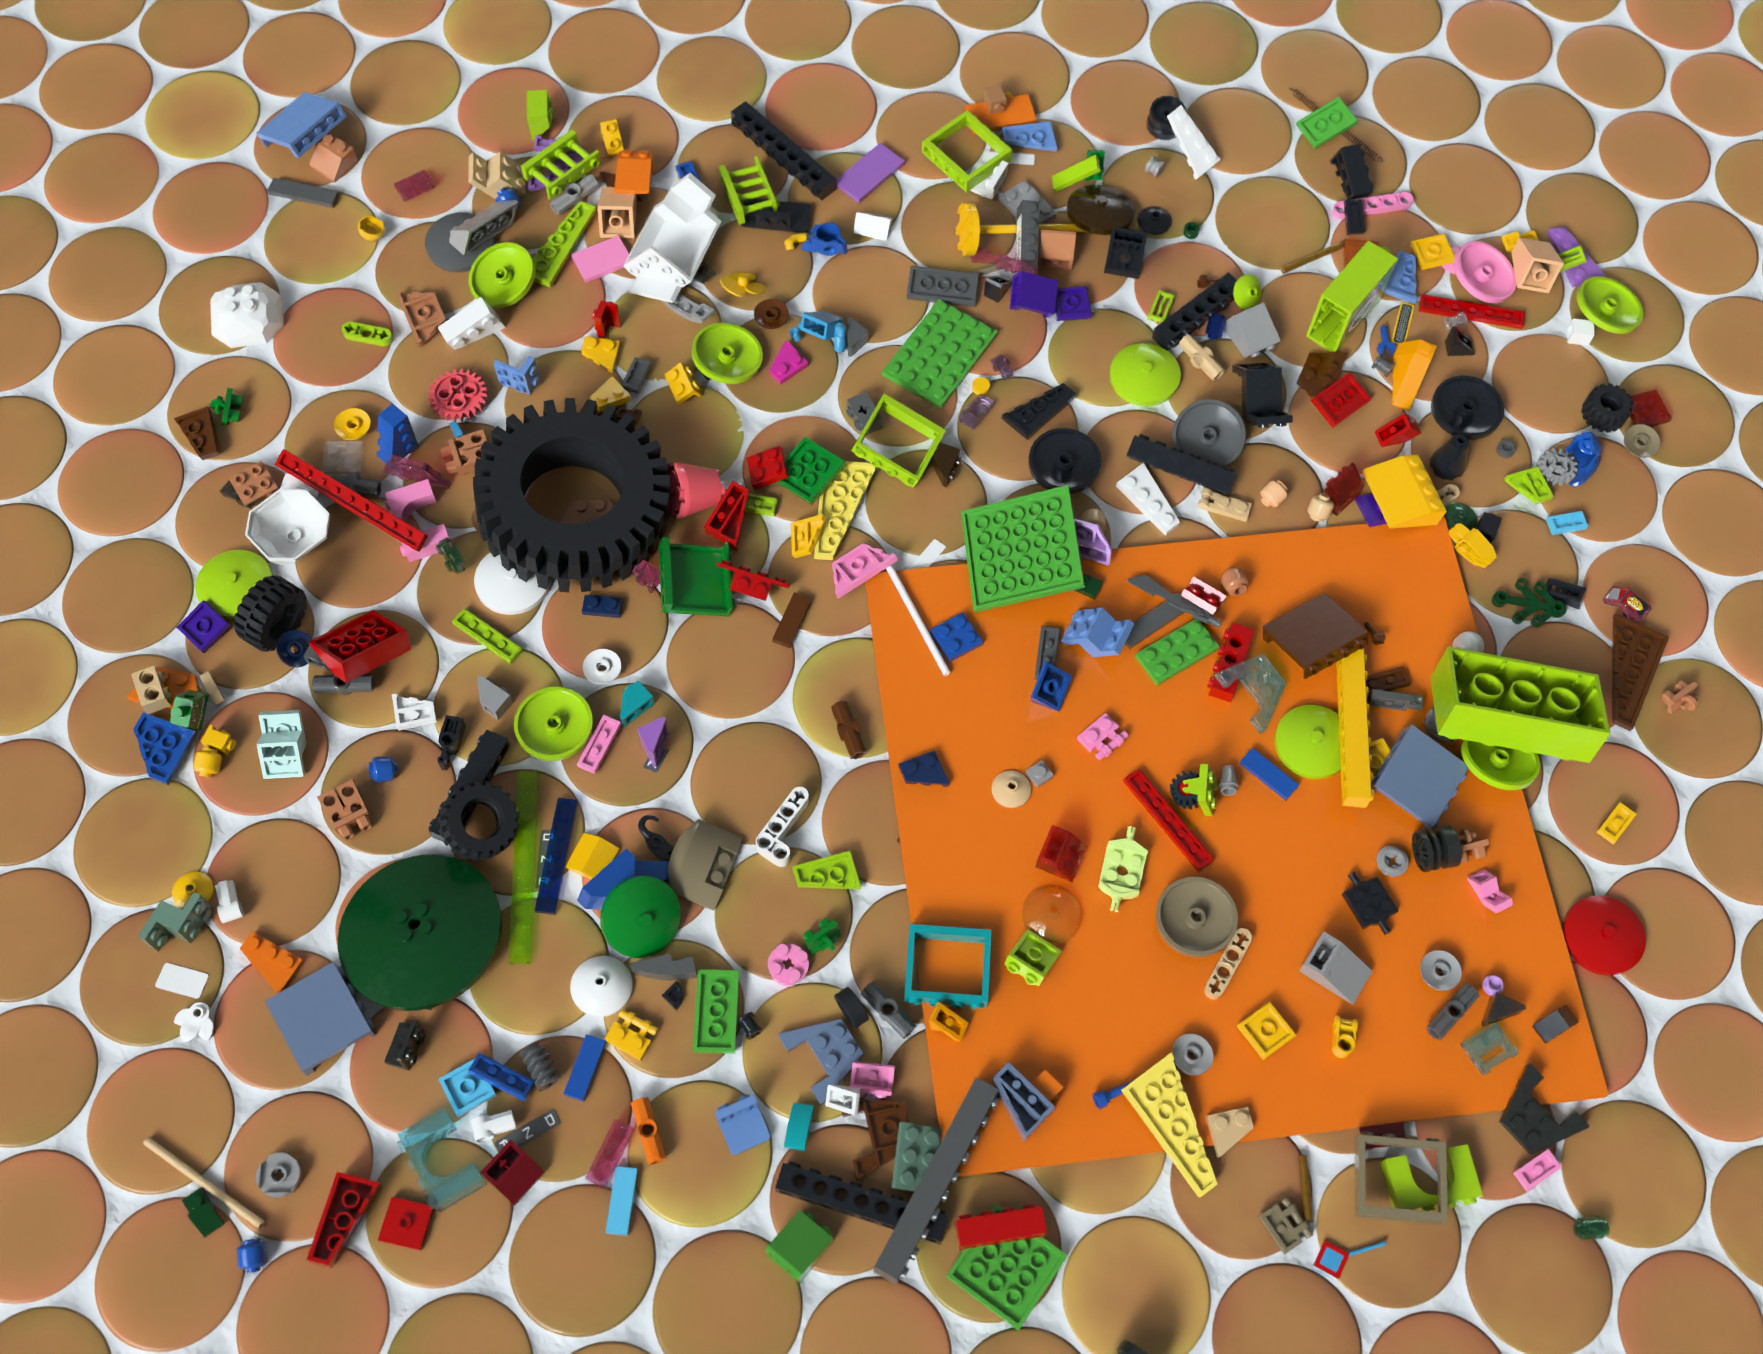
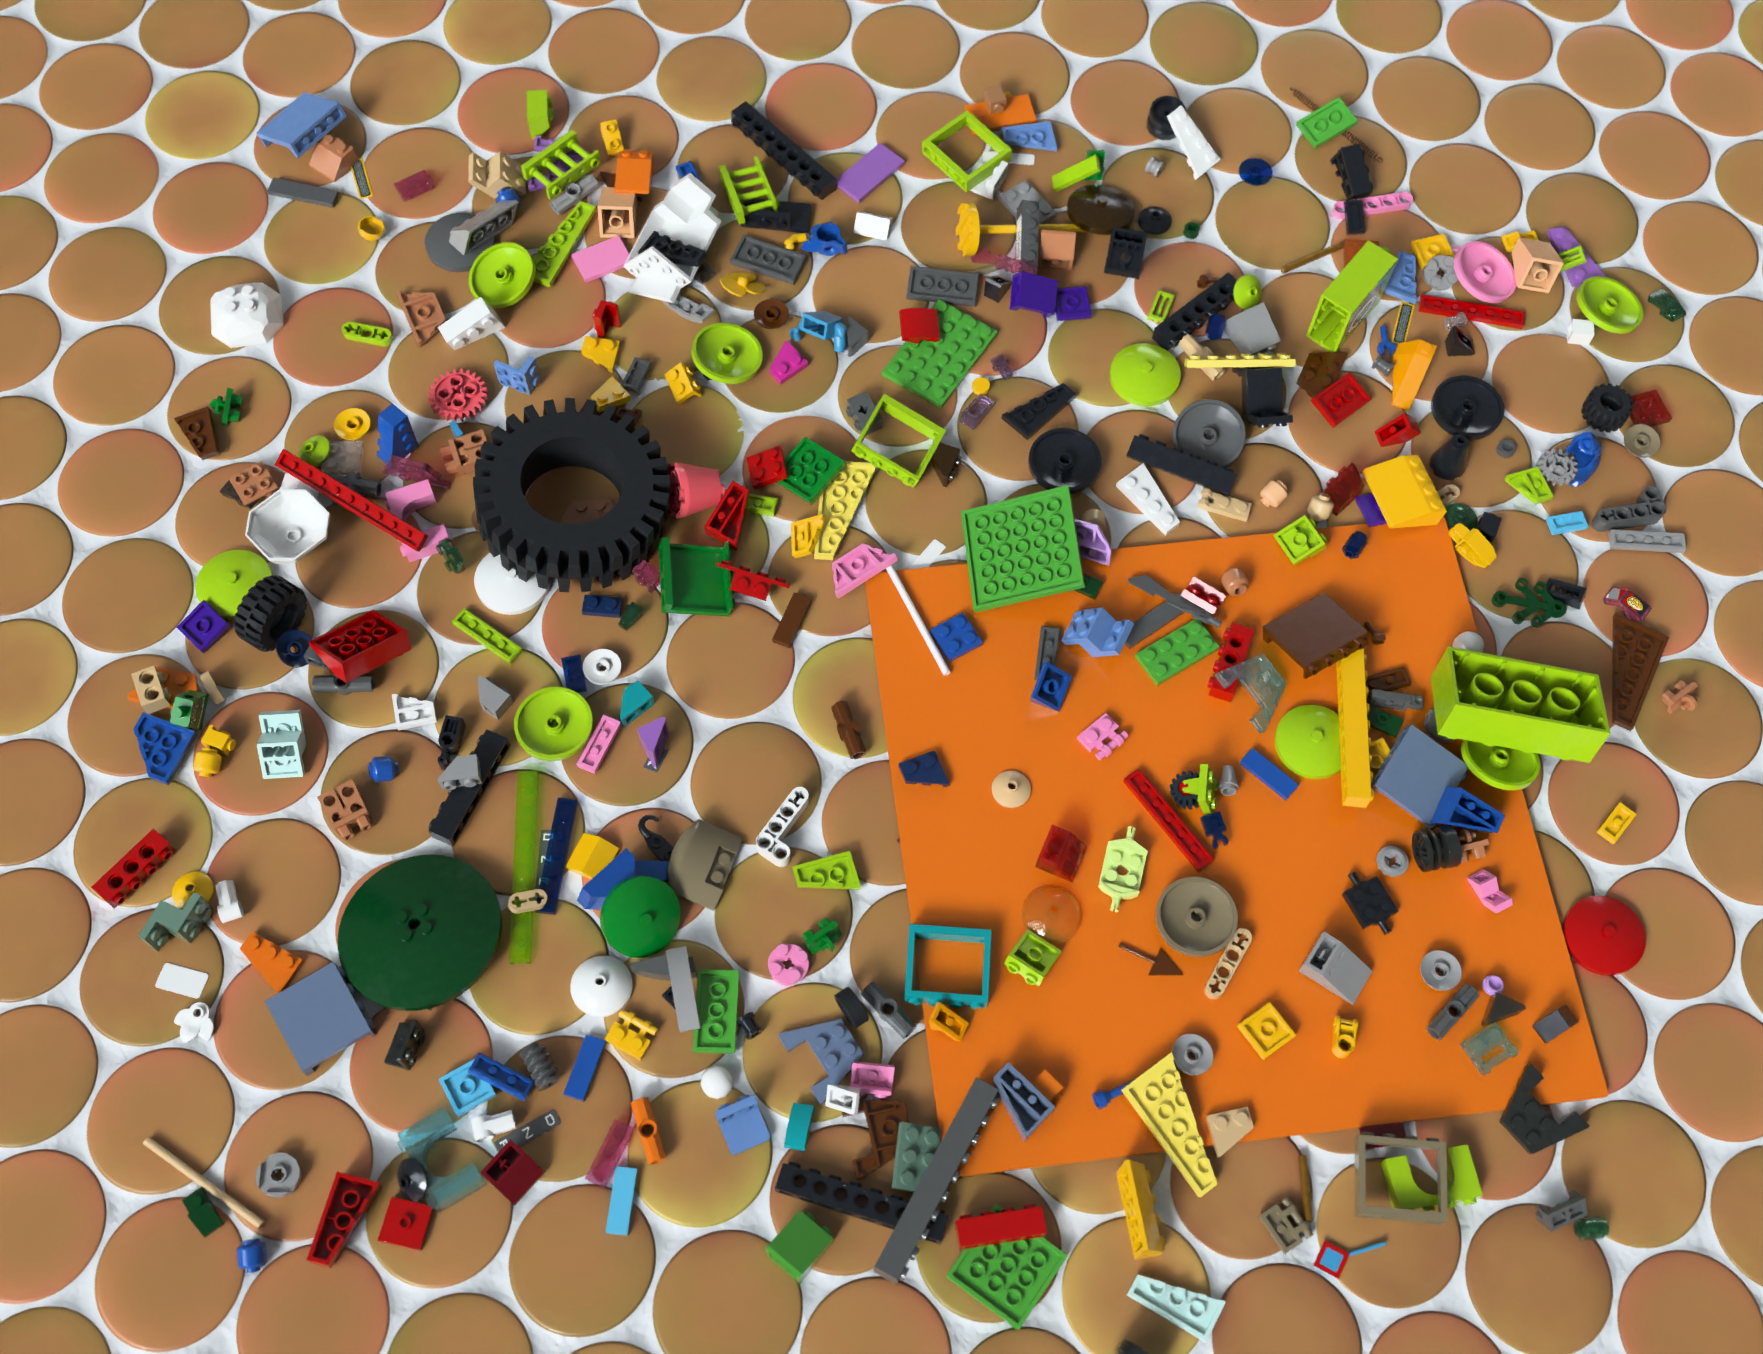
(134, 858): none -> red brick
(315, 450): none -> lime dish
(361, 179): none -> sticker
(412, 1179): none -> black dish
(461, 772): none -> light grey slope
(497, 802): black tyre -> none
(528, 905): none -> tan beam
(574, 673): none -> clear blue plate
(631, 614): none -> clear green cone
(675, 250): none -> black wing
(682, 989): none -> light grey slope
(716, 1082): none -> white hair
(768, 259): none -> dark grey tile
(919, 324): none -> red slope
(1039, 774): light grey plate -> none
(1139, 1210): none -> yellow slope
(1161, 965): none -> reddish brown piece
(1182, 1307): none -> light aqua wing
(1214, 826): none -> clear blue plate
(1243, 360): none -> light yellow wing
(1255, 171): none -> clear blue dish
(1301, 540): none -> lime plate
(1355, 545): none -> clear blue brick
(1384, 721): none -> dark green plate
(1435, 281): none -> light grey plate
(1466, 811): none -> blue wedge
(1537, 1170): bright pink plate -> none
(1563, 1213): none -> dark grey hinge
(1646, 512): none -> dark grey beam
(1647, 541): none -> light grey plate
(1668, 305): none -> clear green slope

